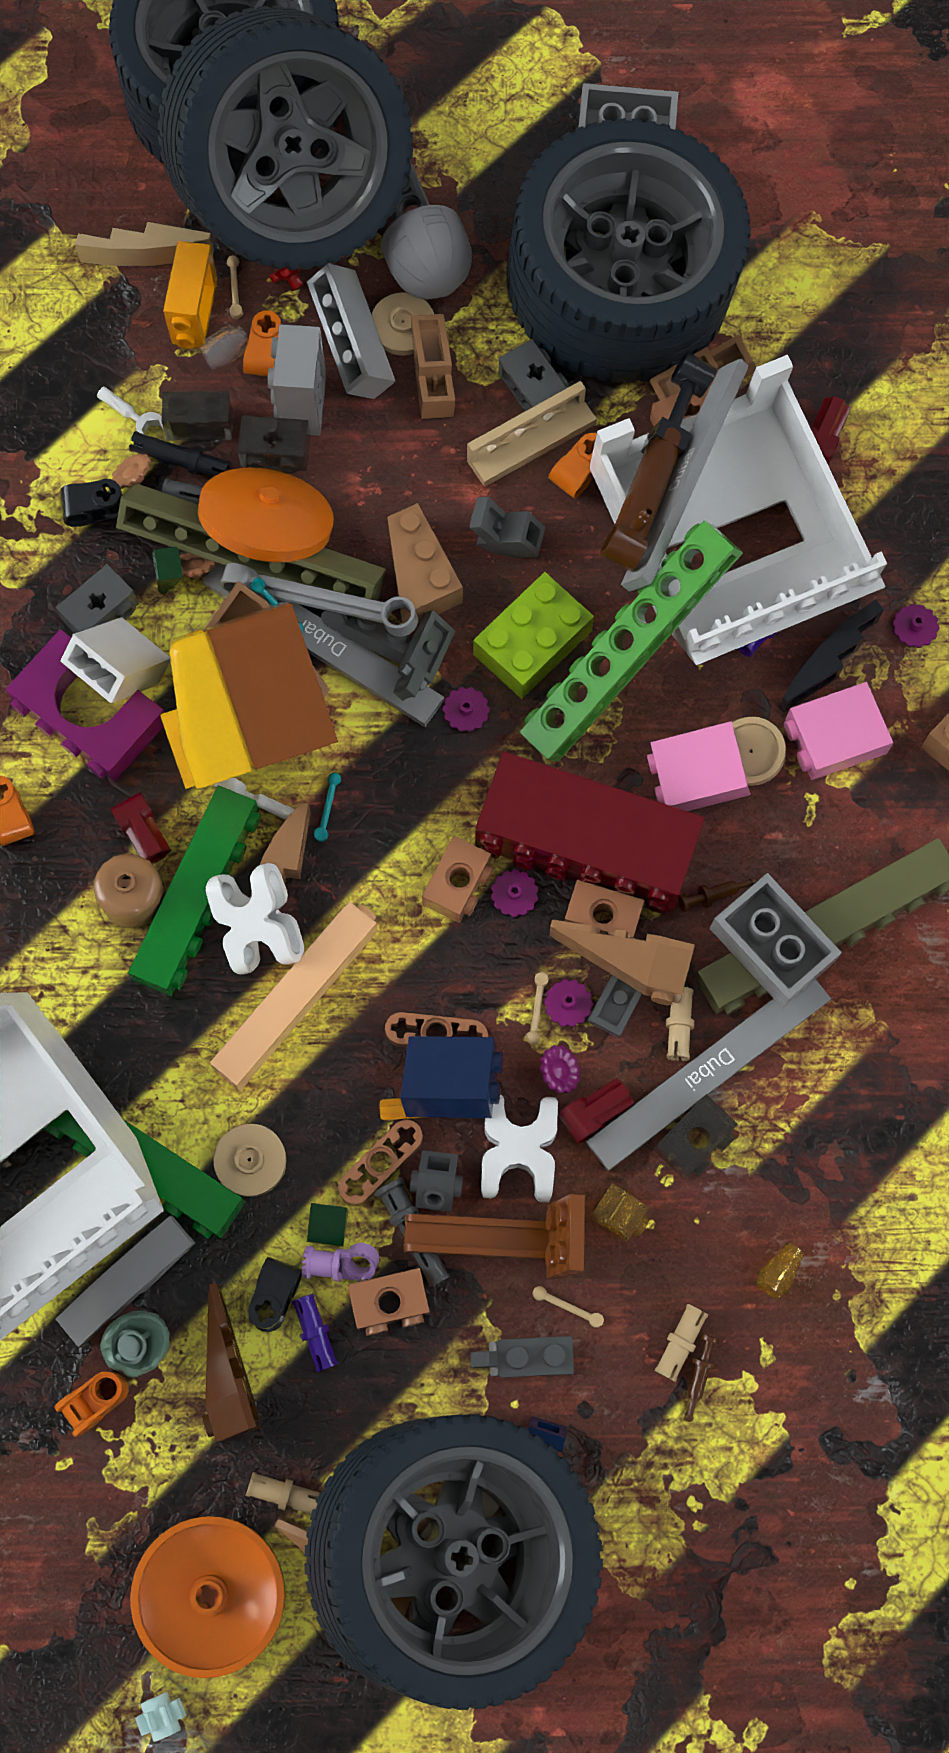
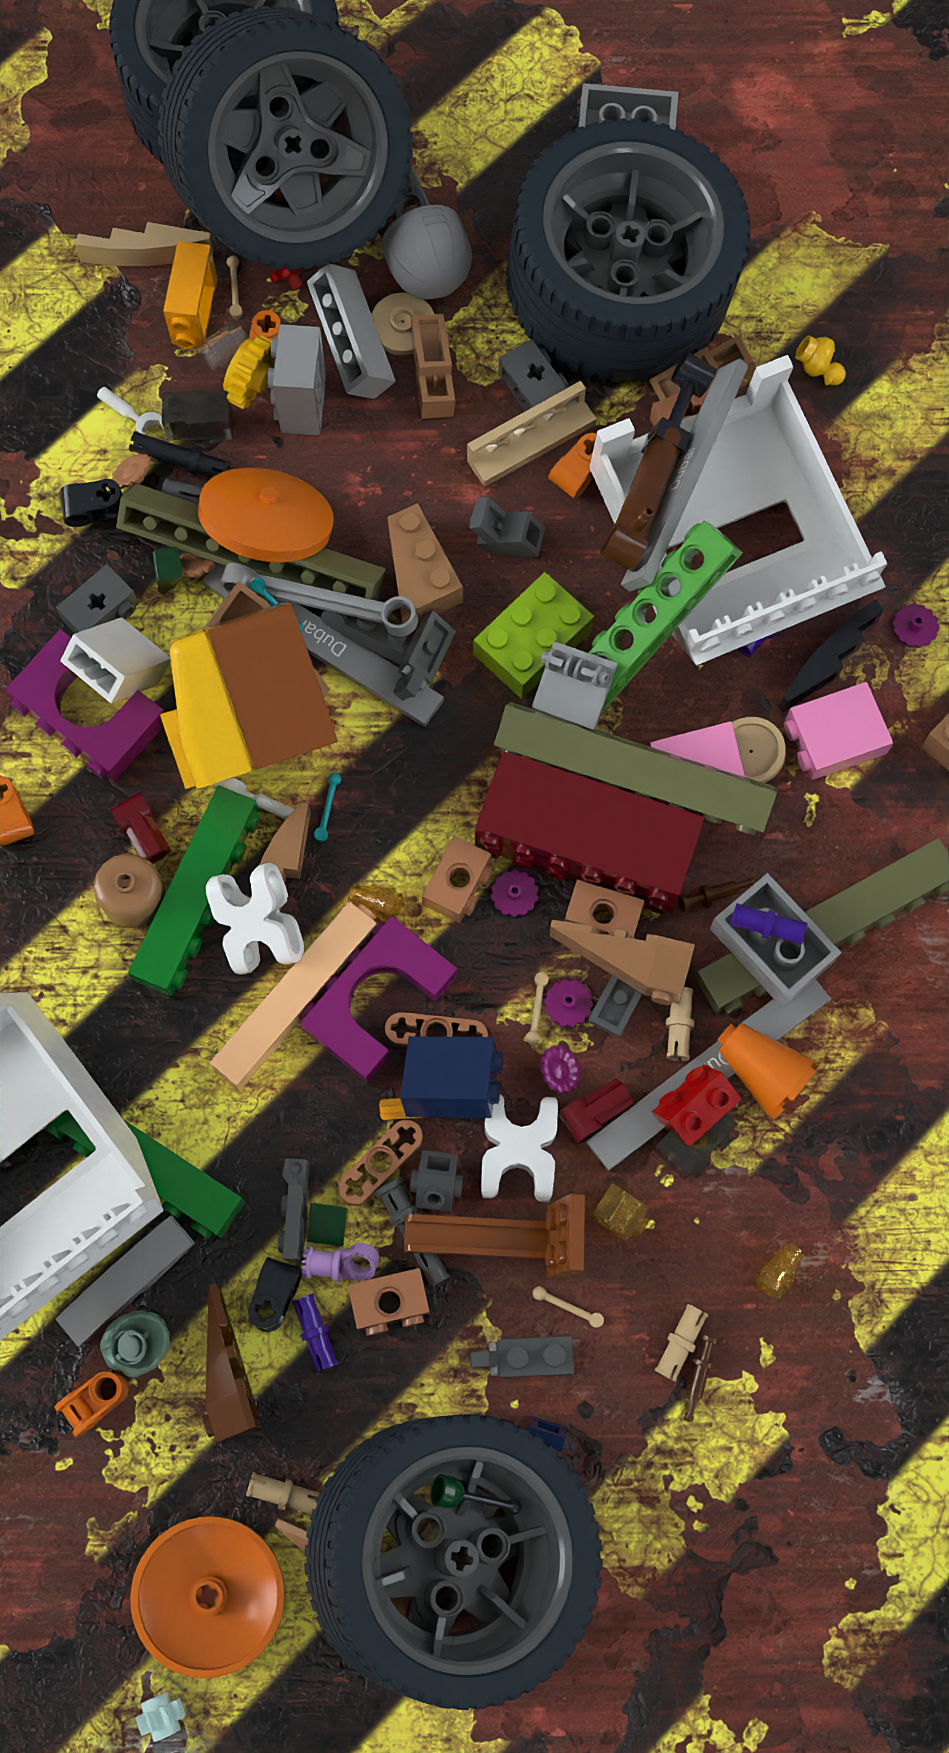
(248, 371): none -> yellow gear
(253, 1176): tan piece -> none
(261, 433): clear smoke brick -> none
(295, 1208): none -> dark grey hinge
(379, 900): none -> clear yellow cone
(390, 951): none -> magenta arch
(449, 1492): none -> dark green hinge
(466, 709): magenta piece -> none
(574, 685): none -> light grey hinge
(636, 767): none -> olive brick
(697, 1103): none -> red bracket
(766, 1067): none -> orange cone
(768, 924): none -> dark purple pin
(816, 359): none -> yellow animal
(828, 425): dark red piece -> none

